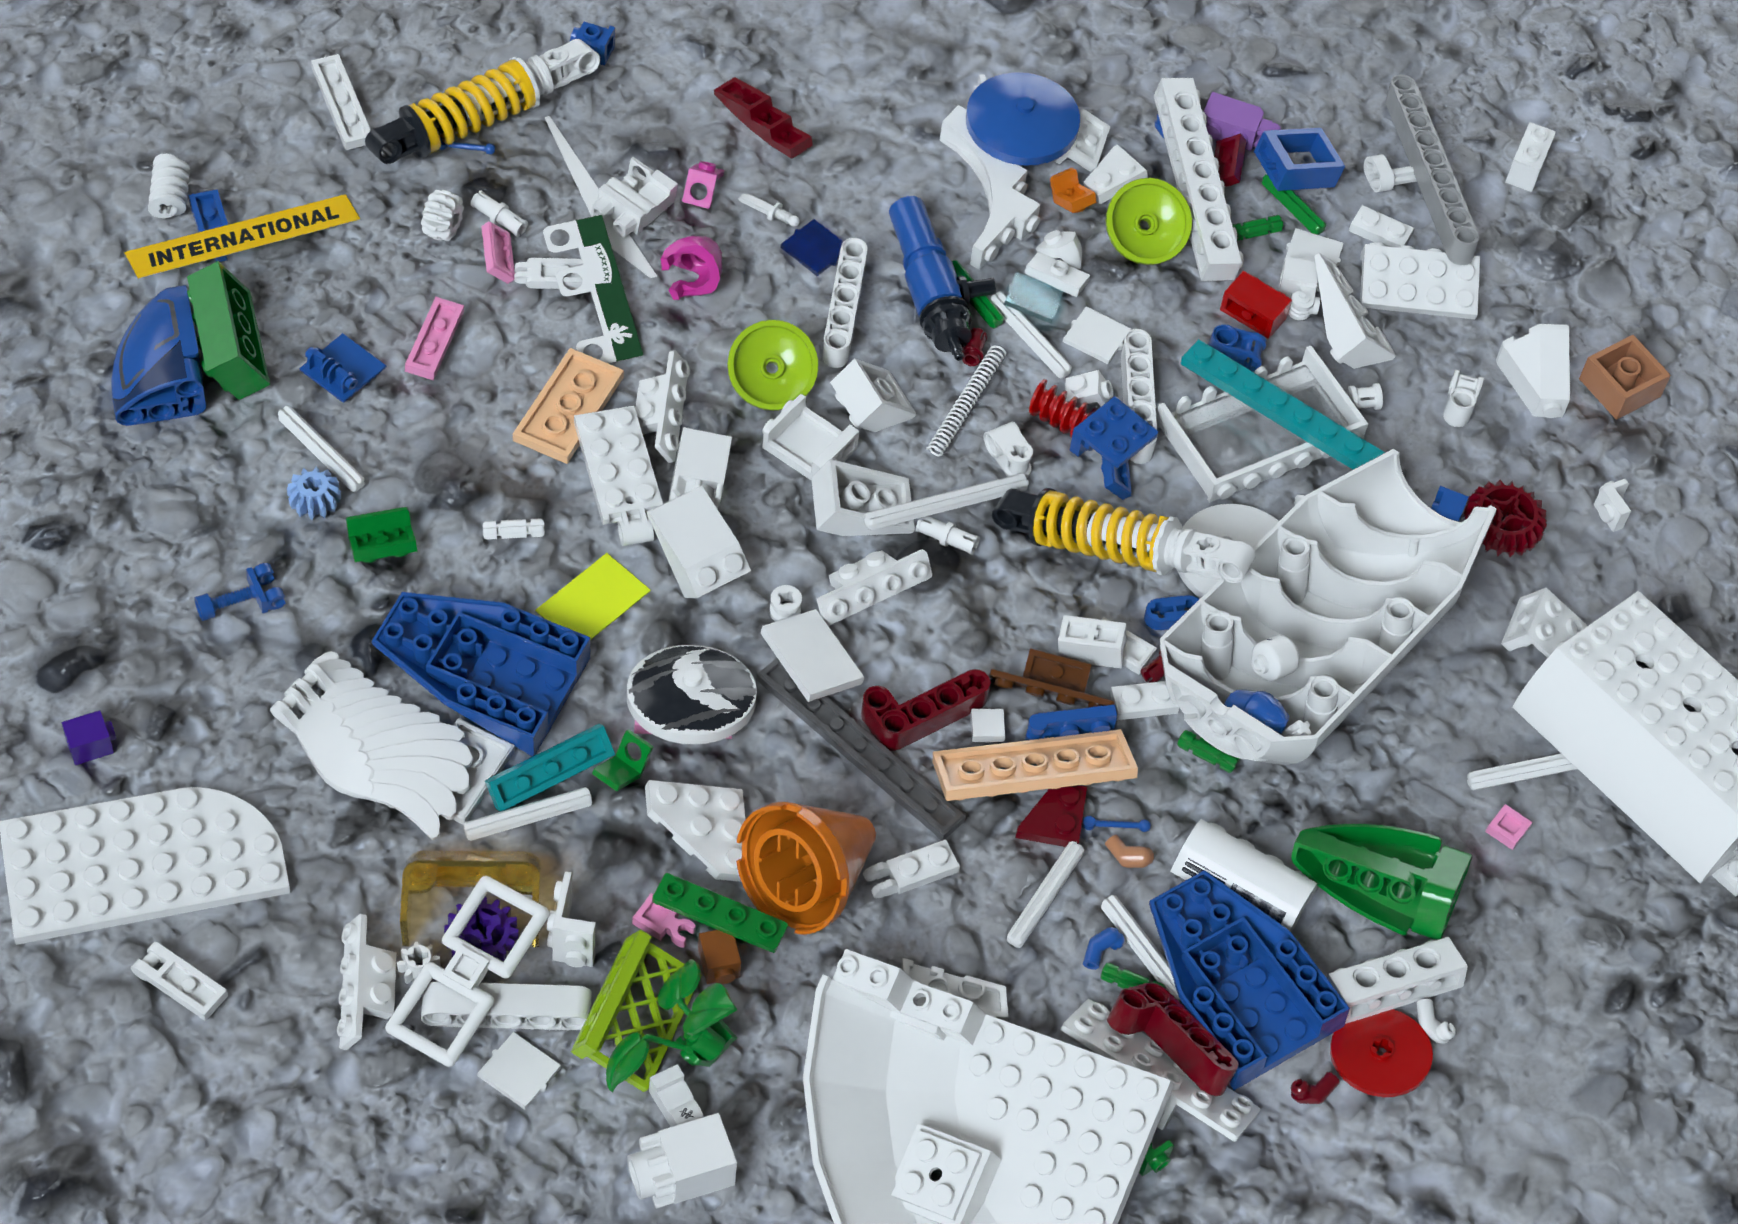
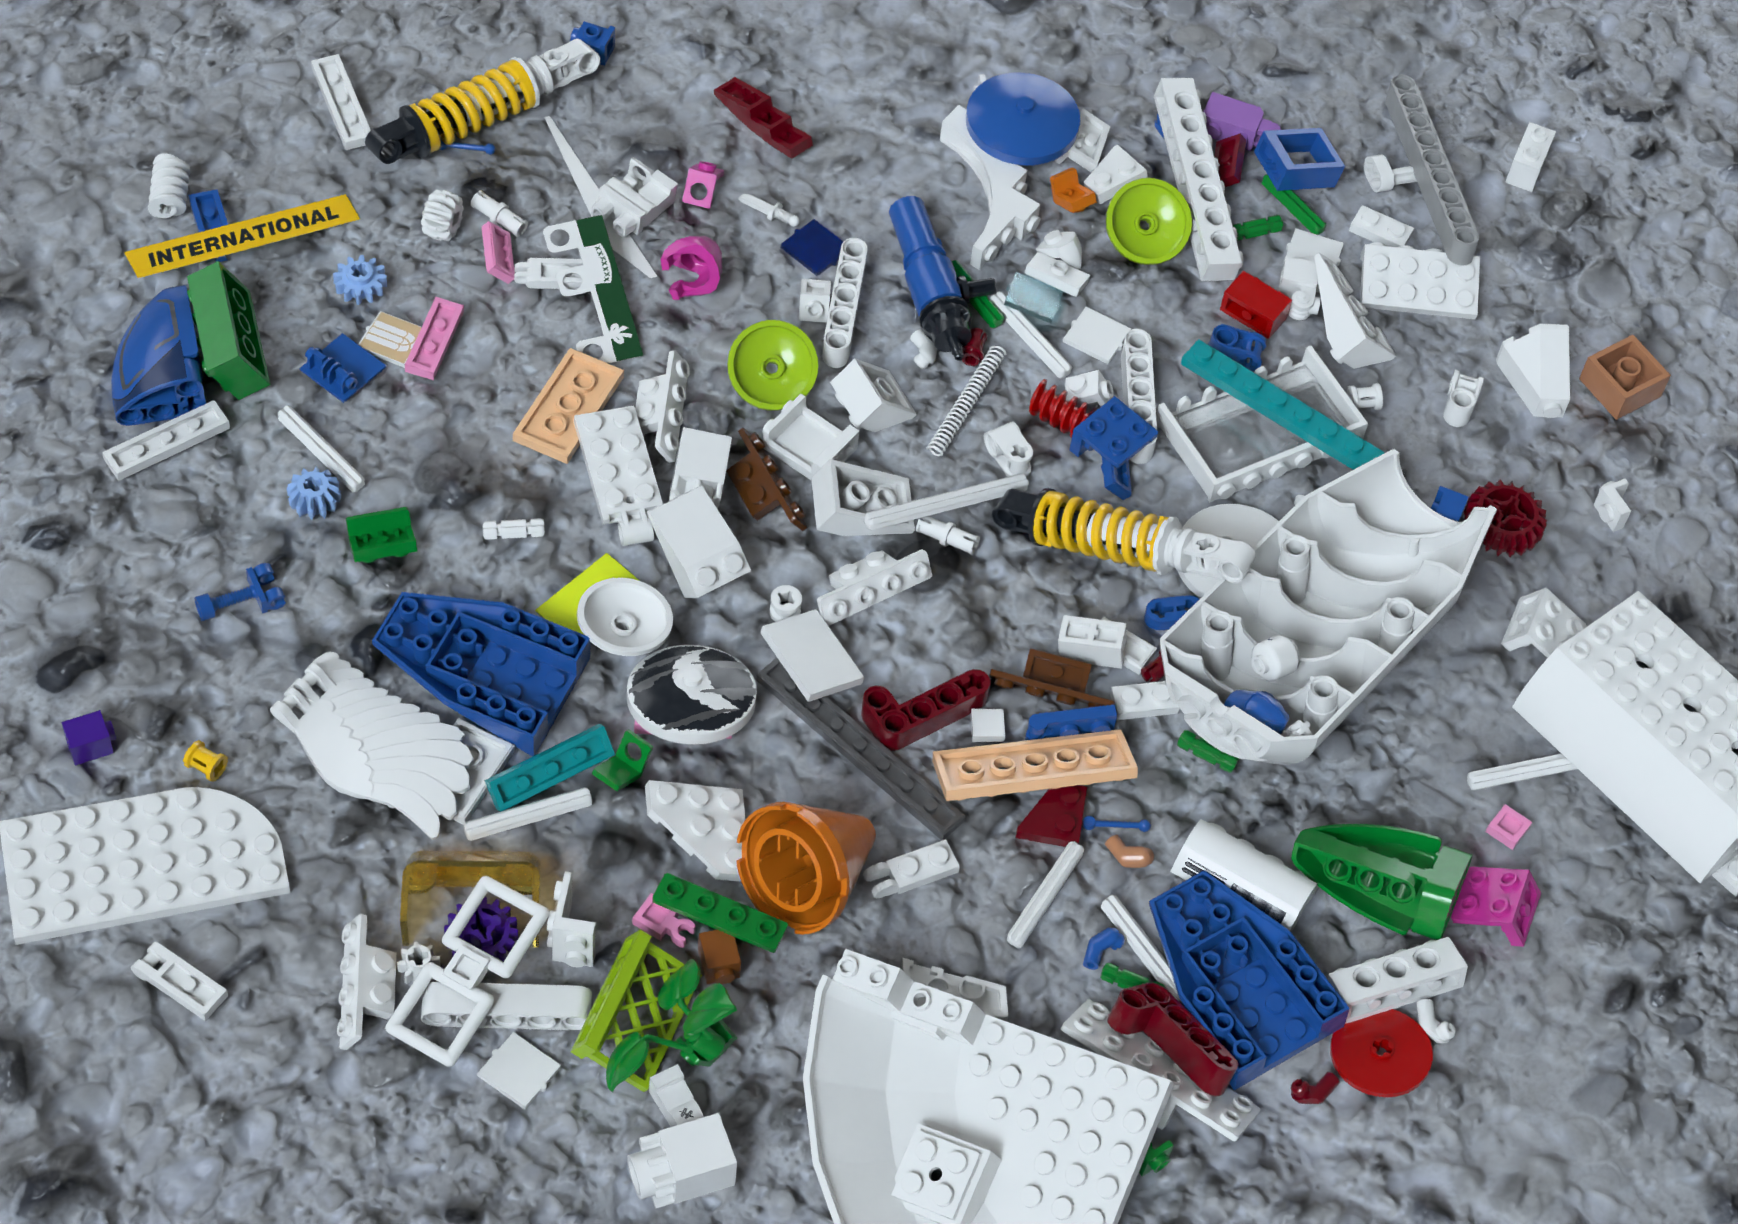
(166, 440): none -> white plate
(205, 760): none -> yellow bush
(360, 279): none -> light blue gear
(390, 338): none -> piece
(625, 616): none -> white dish
(760, 485): none -> reddish brown bracket
(814, 300): none -> white bracket
(926, 348): none -> white arm
(1498, 899): none -> dark pink bracket

